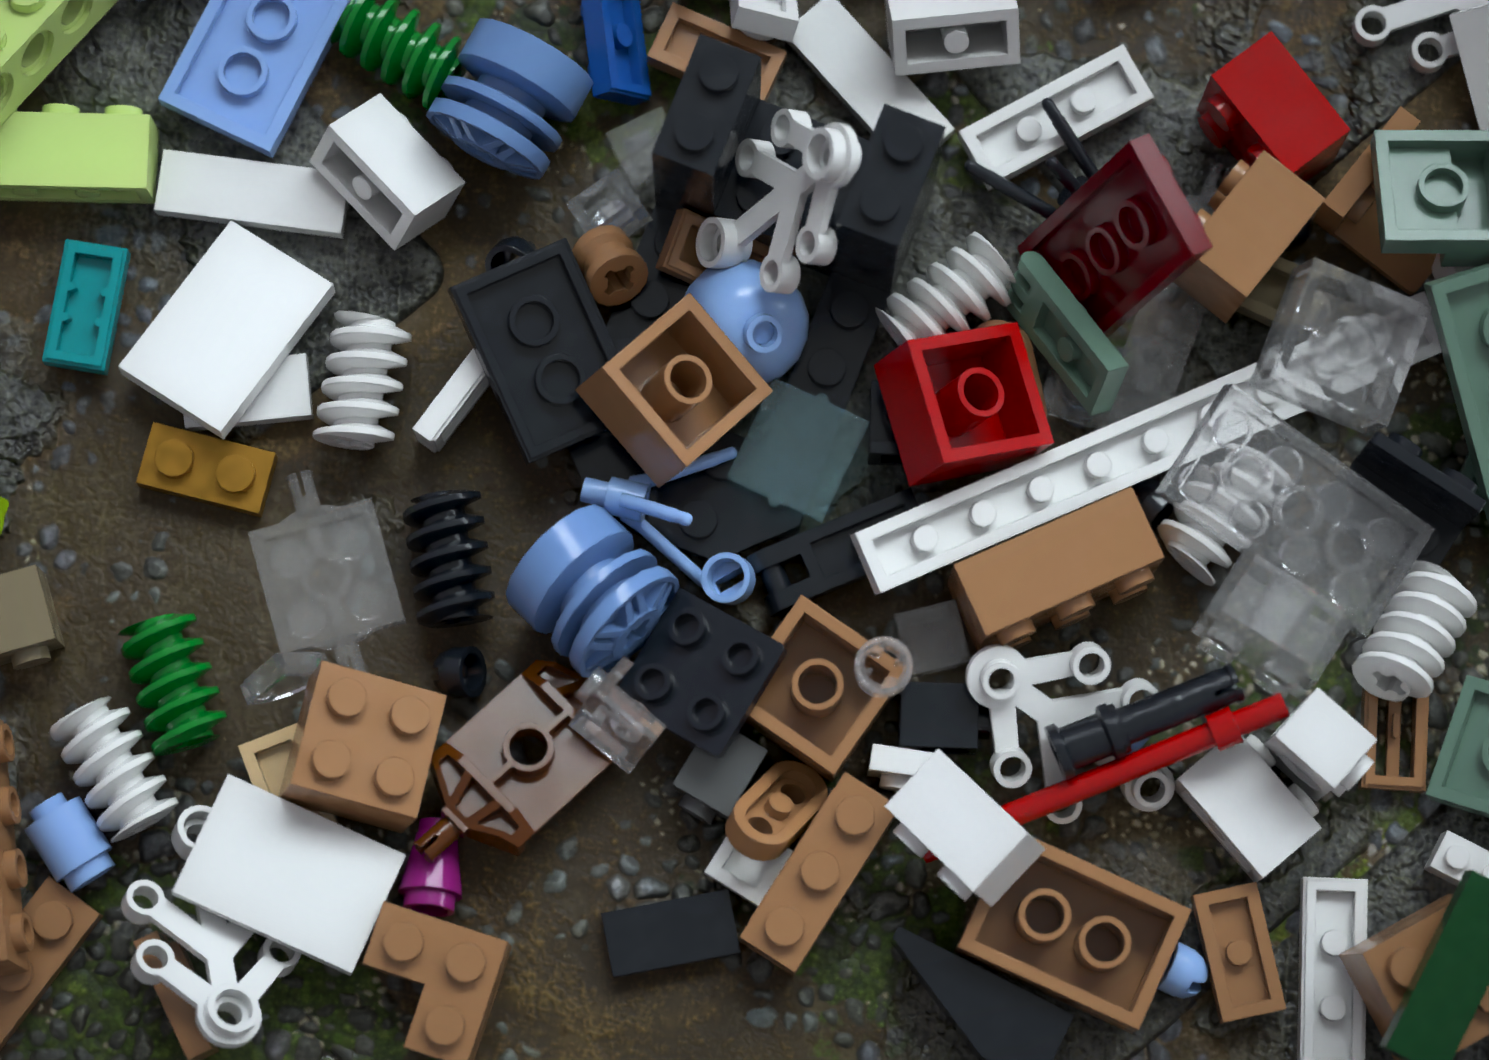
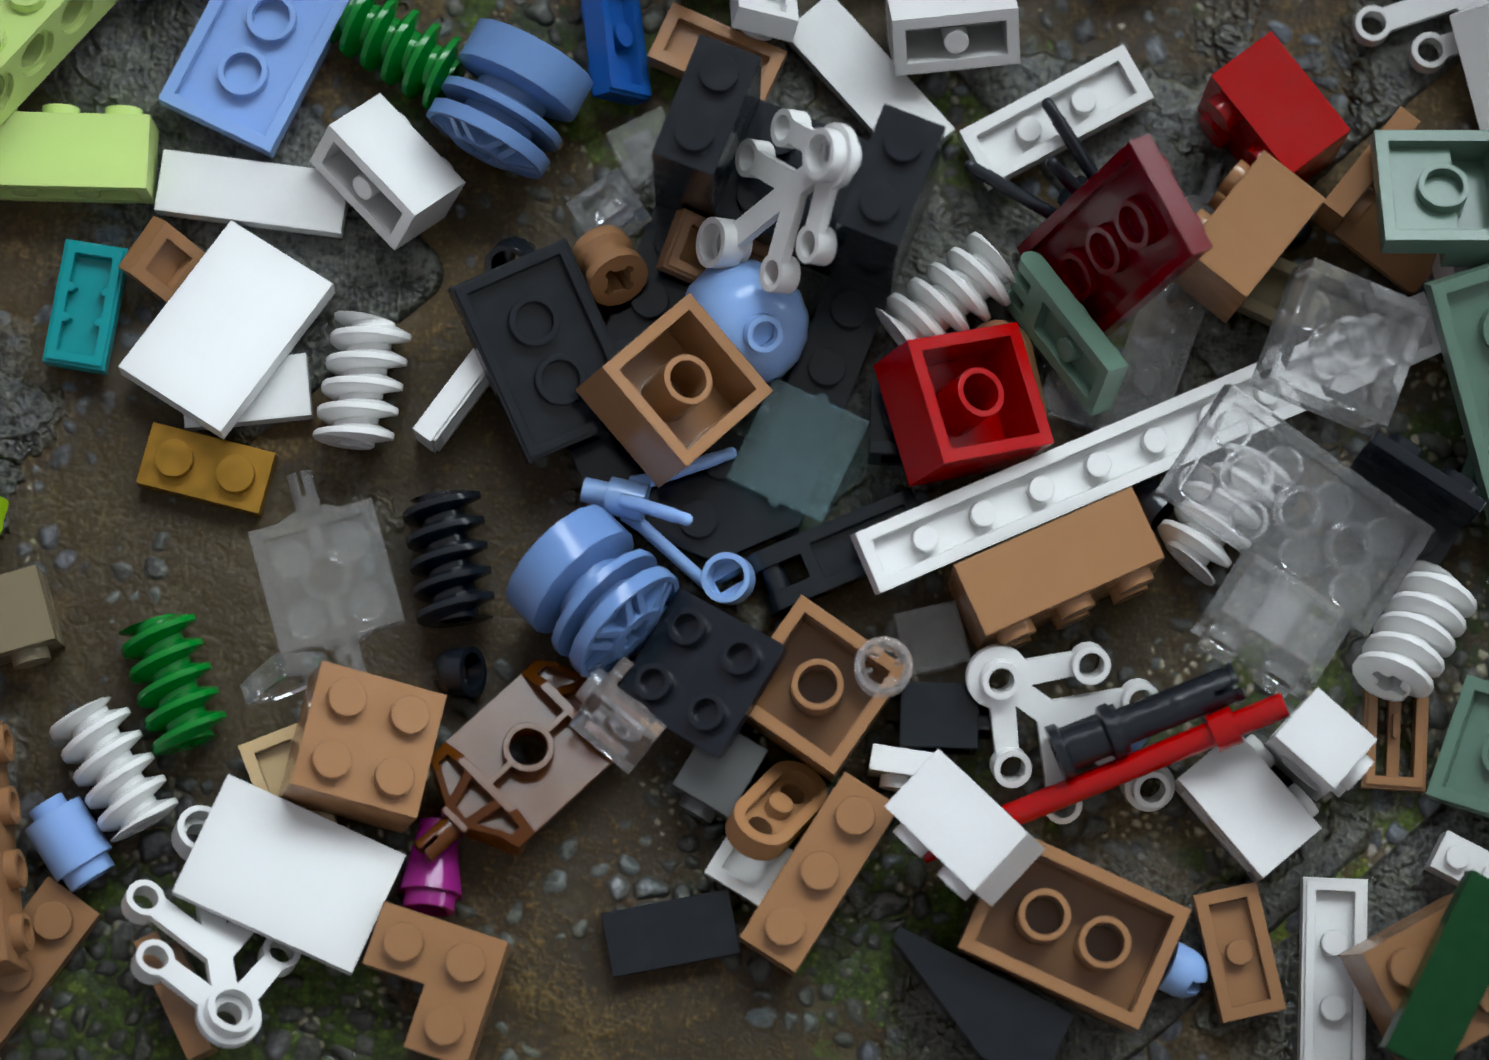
(161, 259): none -> medium nougat plate

